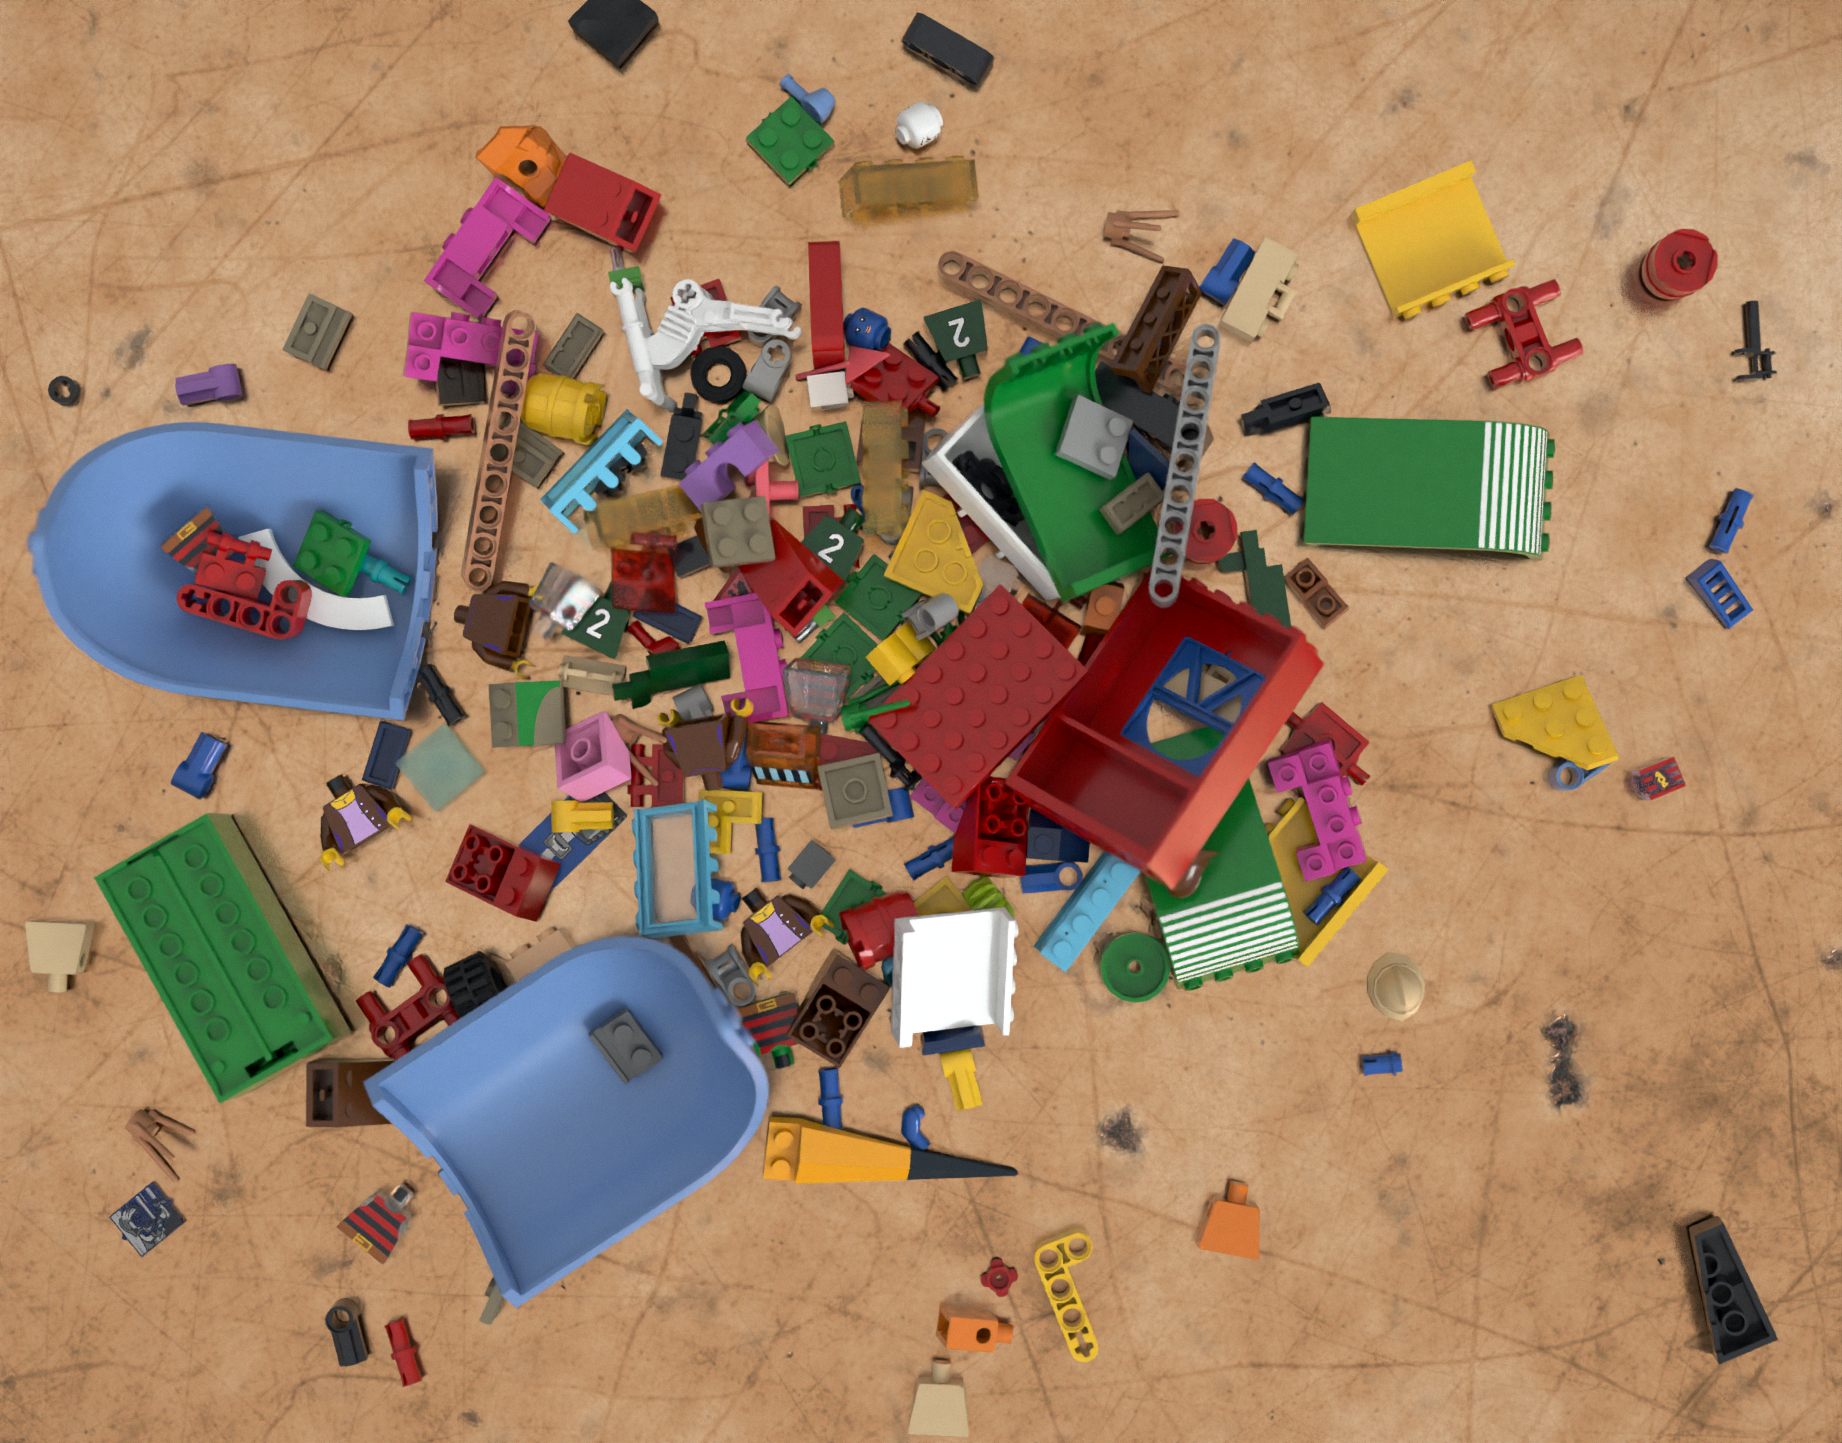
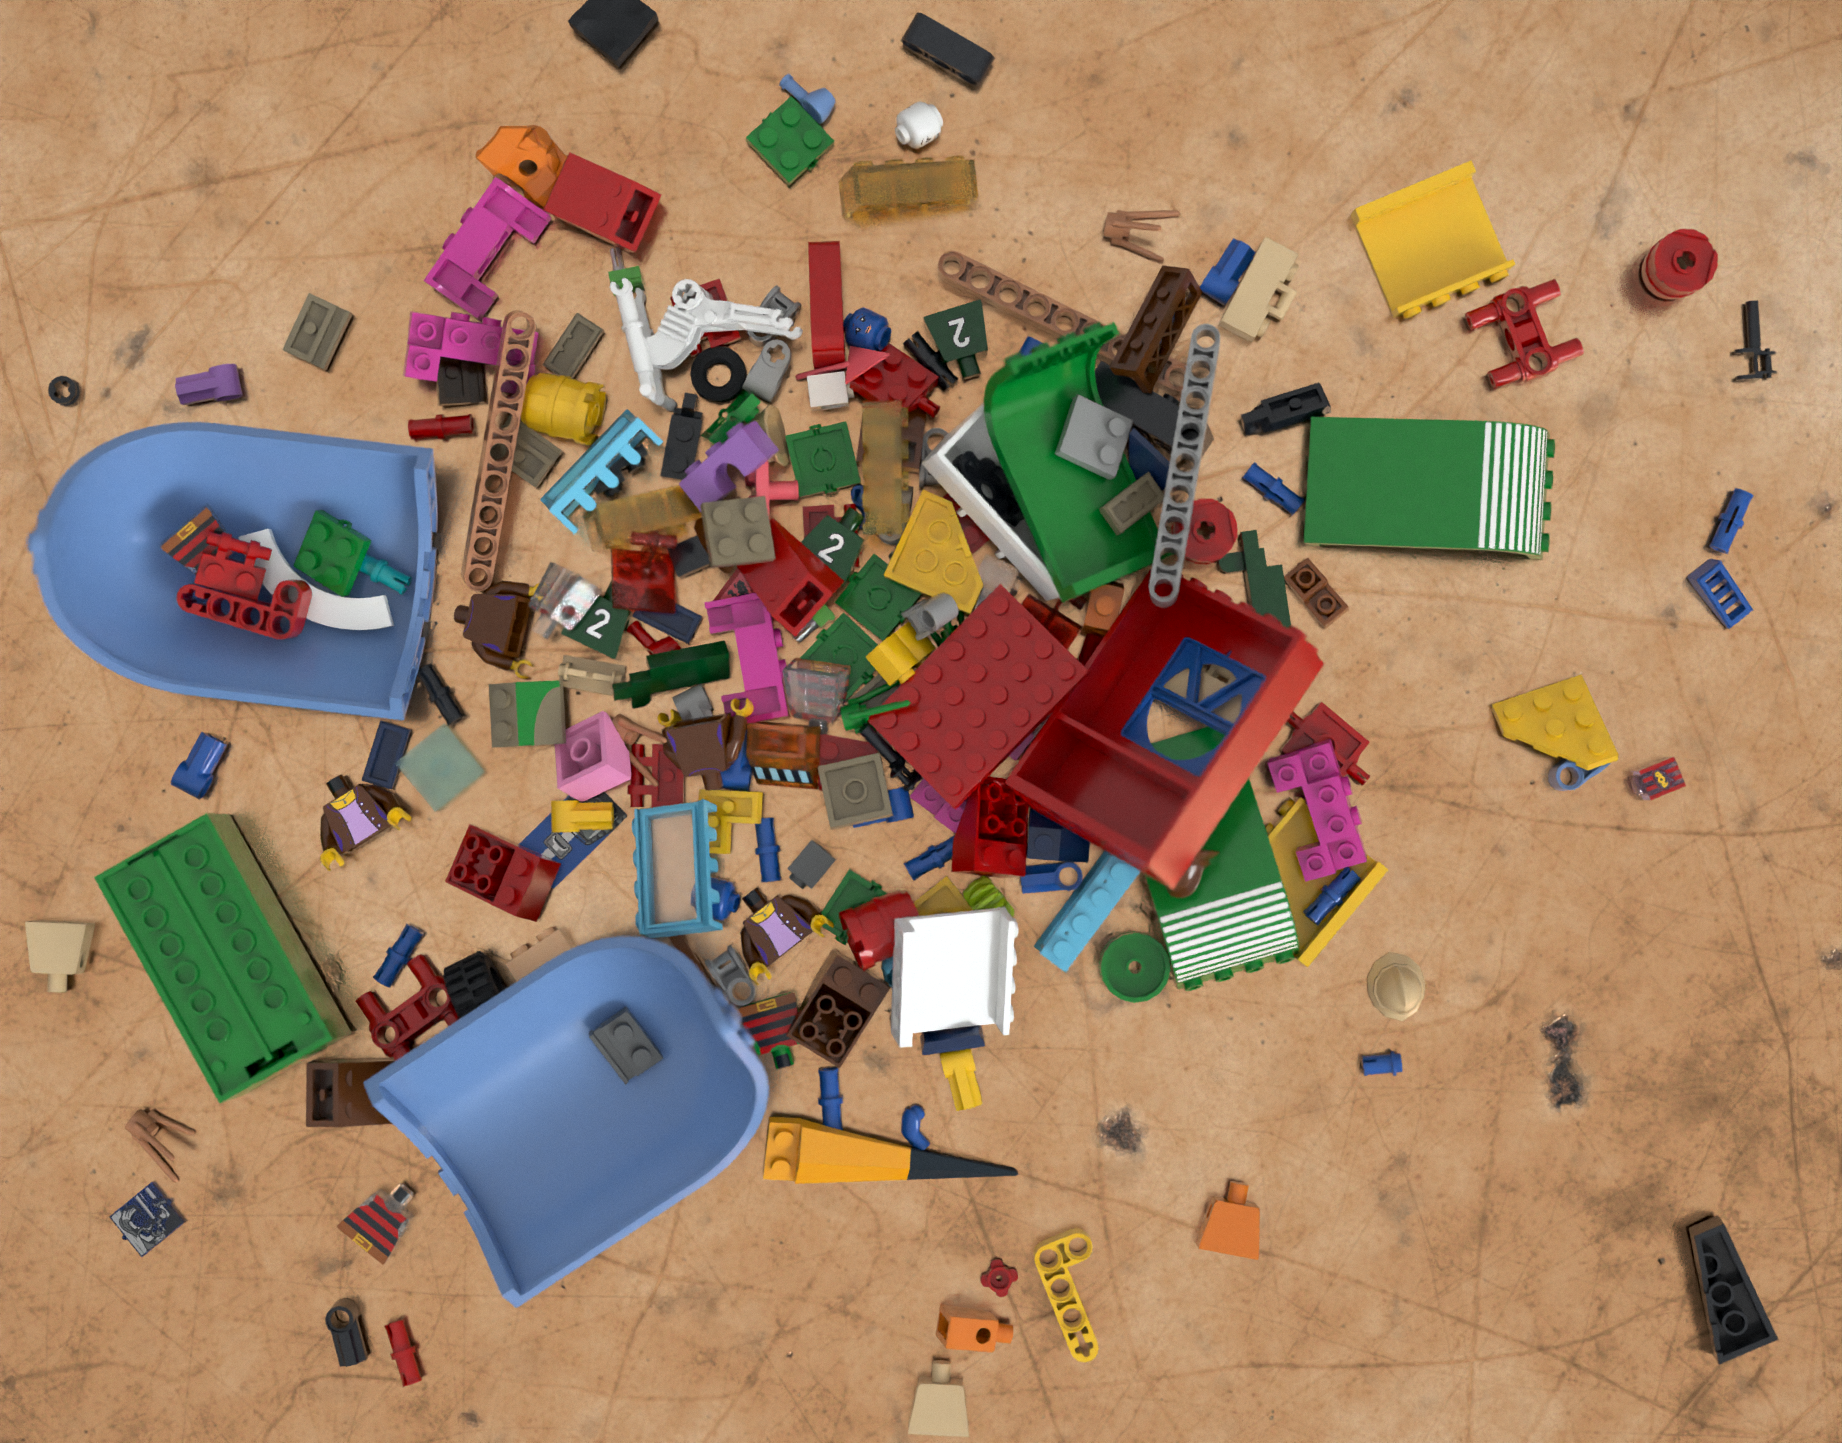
(493, 1305): dark tan plate -> none

